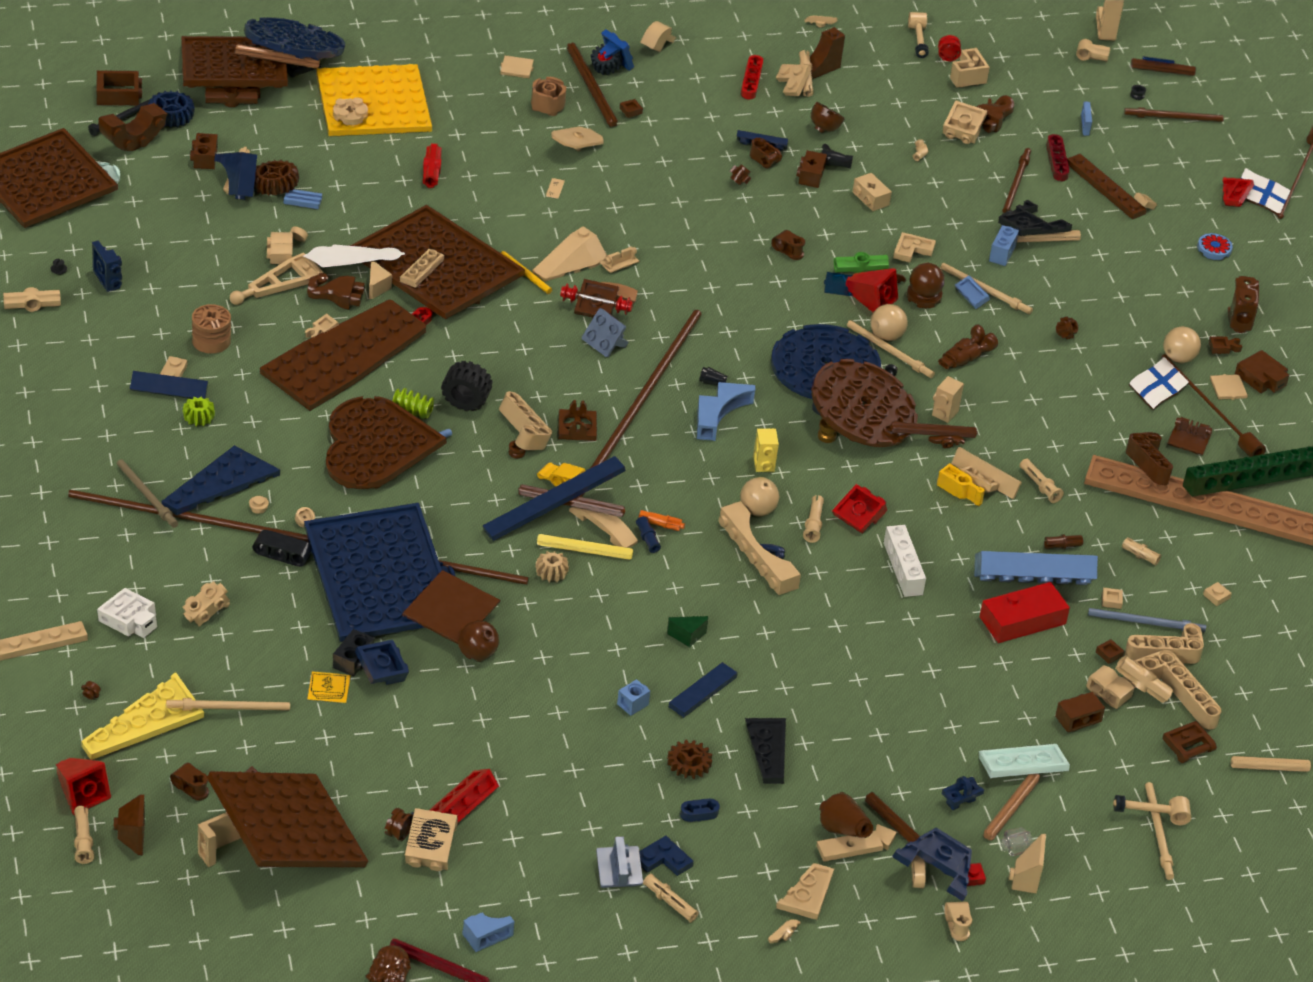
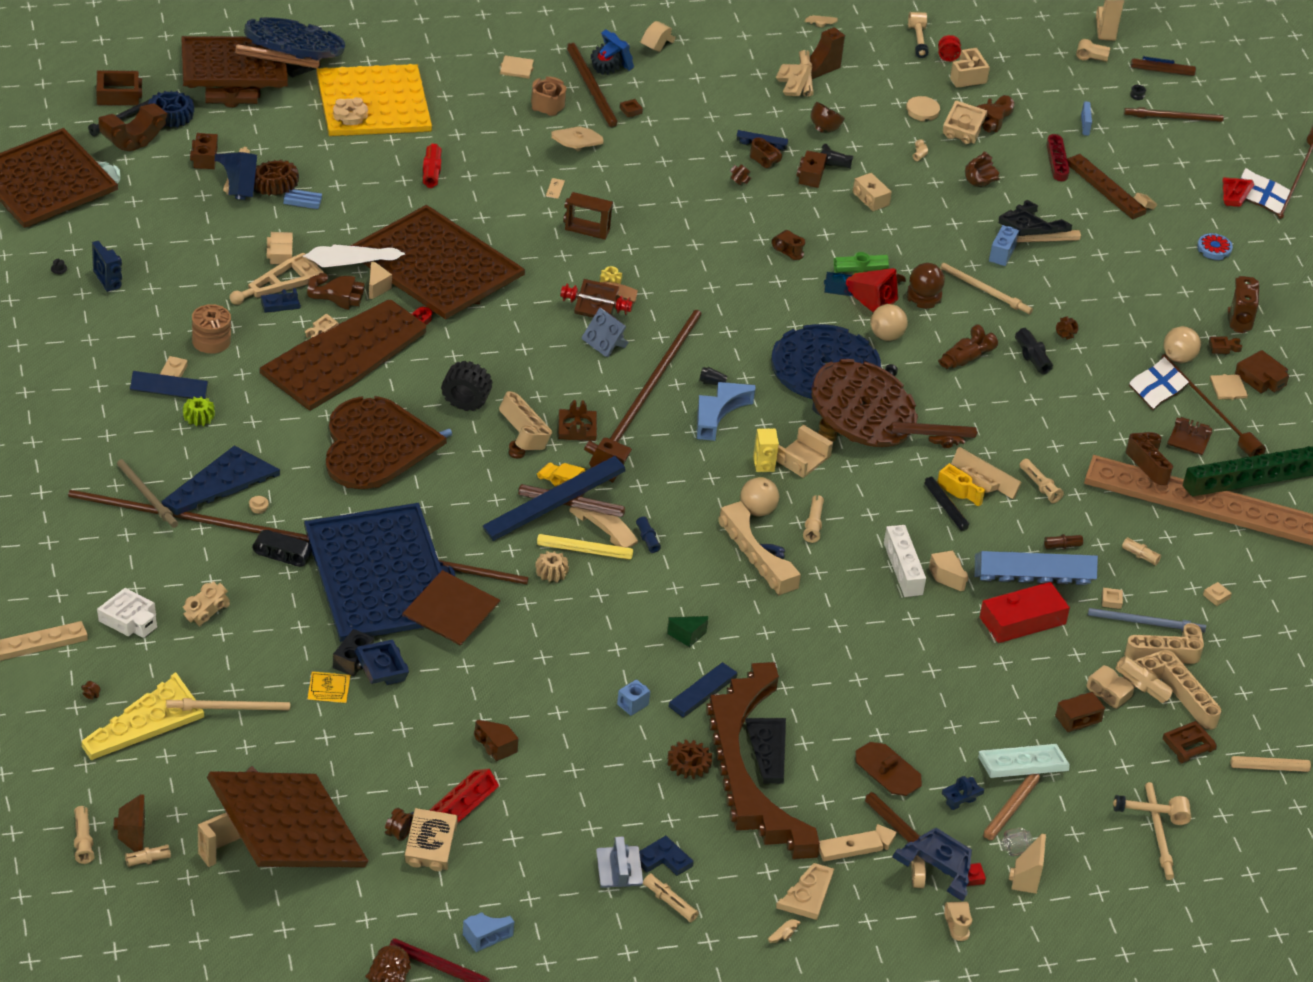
(31, 299): tan piece -> none
(83, 782): red slope -> none
(148, 855): none -> tan pin
(190, 781): reddish brown piece -> none
(280, 302): none -> dark blue plate
(299, 234): tan tile -> none
(304, 514): tan tile -> none
(414, 405): lime piece -> none
(422, 268): tan tile -> none
(478, 640): reddish brown cylinder -> none
(496, 738): none -> reddish brown slope
(531, 276): yellow bar -> none
(576, 252): tan wedge -> none
(587, 227): none -> reddish brown window
(605, 451): none -> reddish brown torso
(611, 275): none -> light yellow gear
(618, 261): tan hinge -> none
(662, 520): orange piece -> none
(699, 810): dark blue beam -> none
(748, 804): none -> reddish brown arch
(754, 77): red beam -> none
(805, 453): none -> tan panel
(844, 816): reddish brown cone -> none
(860, 508): red plate -> none
(888, 768): none -> reddish brown shield
(910, 243): tan plate -> none
(916, 365): tan bar -> none
(923, 108): none -> tan tile
(946, 503): none -> black axle
(947, 399): tan brick -> none
(948, 570): none -> tan slope
(972, 292): medium blue tile -> none
(980, 170): none -> reddish brown hair
(1023, 162): reddish brown bar -> none
(1033, 351): none -> black piece
(1109, 651): reddish brown plate -> none

